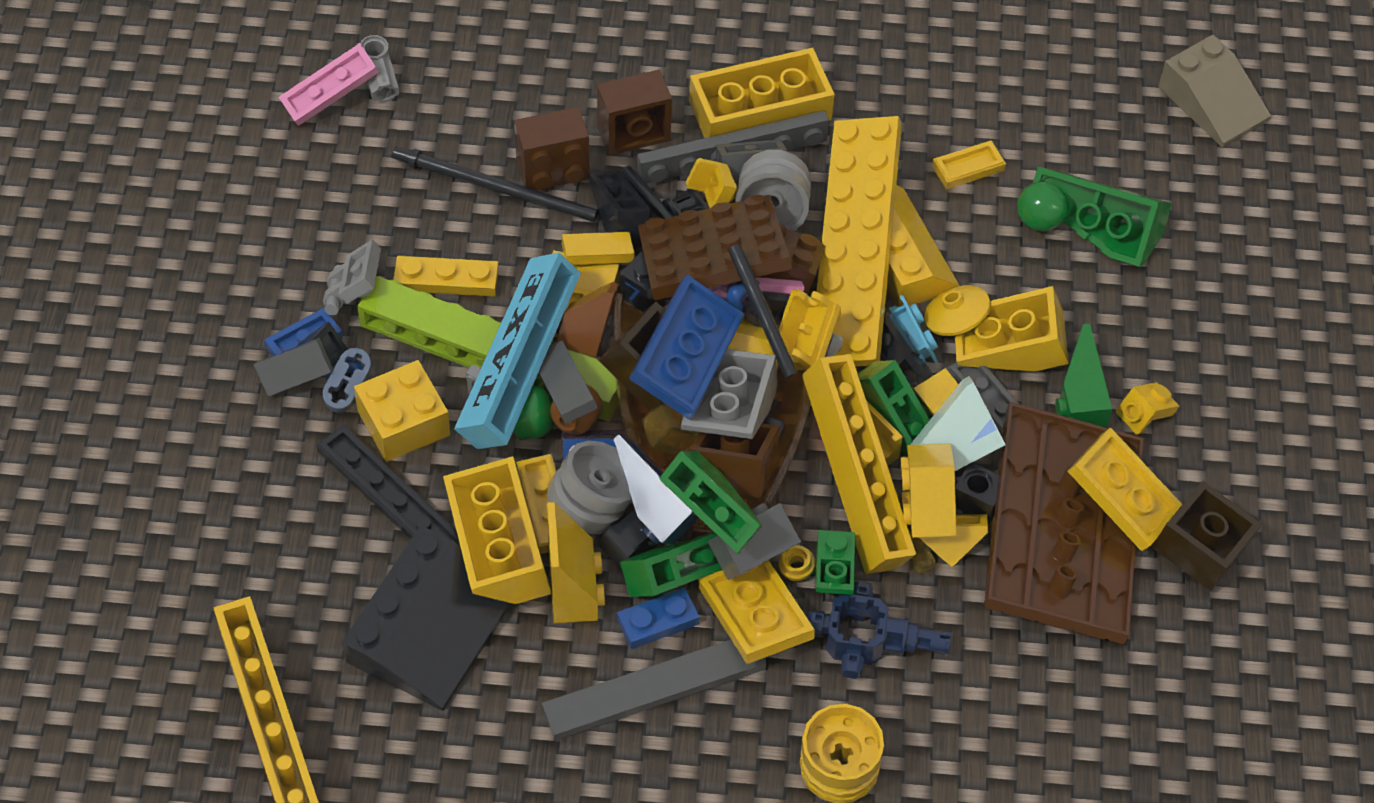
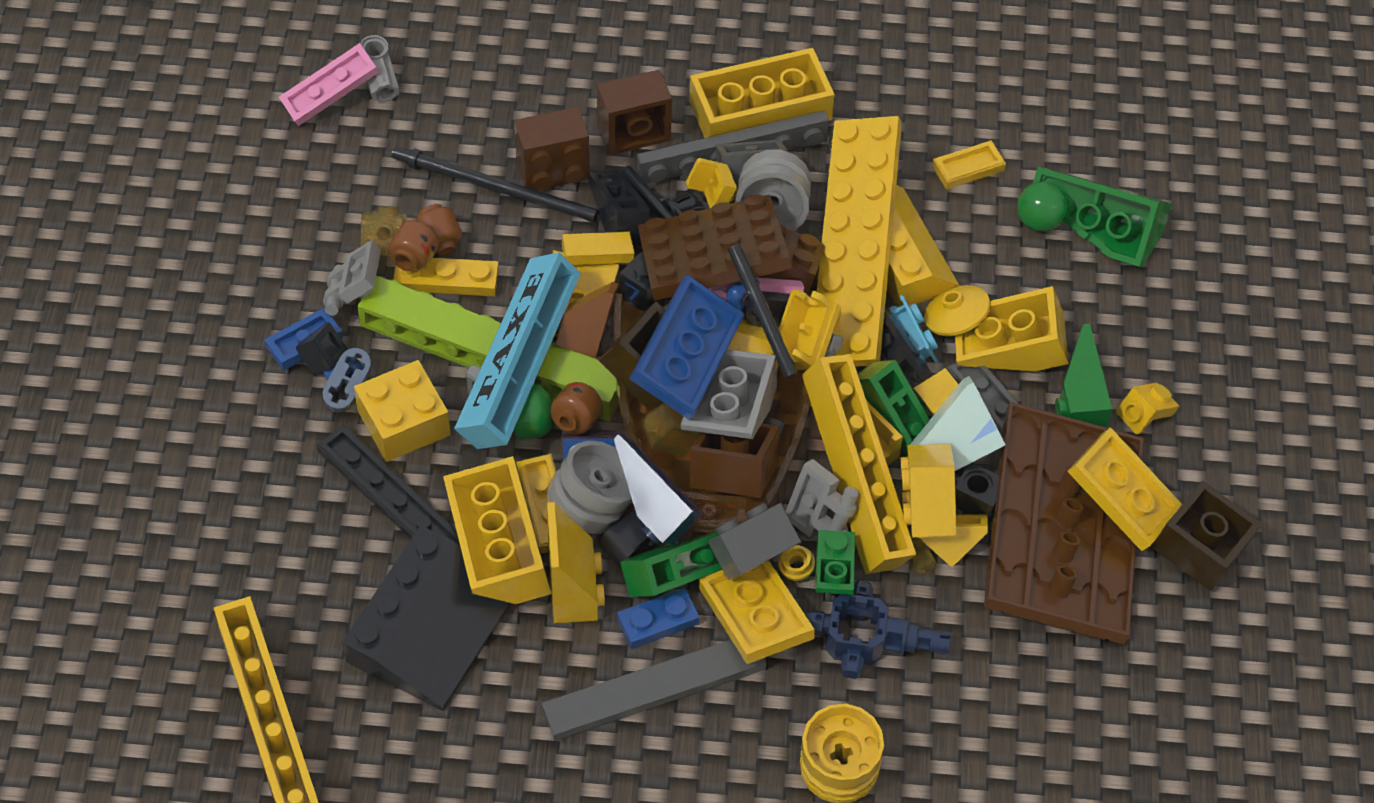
(293, 367): dark grey tile -> none
(373, 226): none -> clear yellow brick
(413, 245): none -> dark orange head
(444, 225): none -> dark orange head
(566, 384): dark grey tile -> none
(711, 498): green slope -> none
(813, 497): none -> light grey plate
(1214, 90): dark tan slope -> none

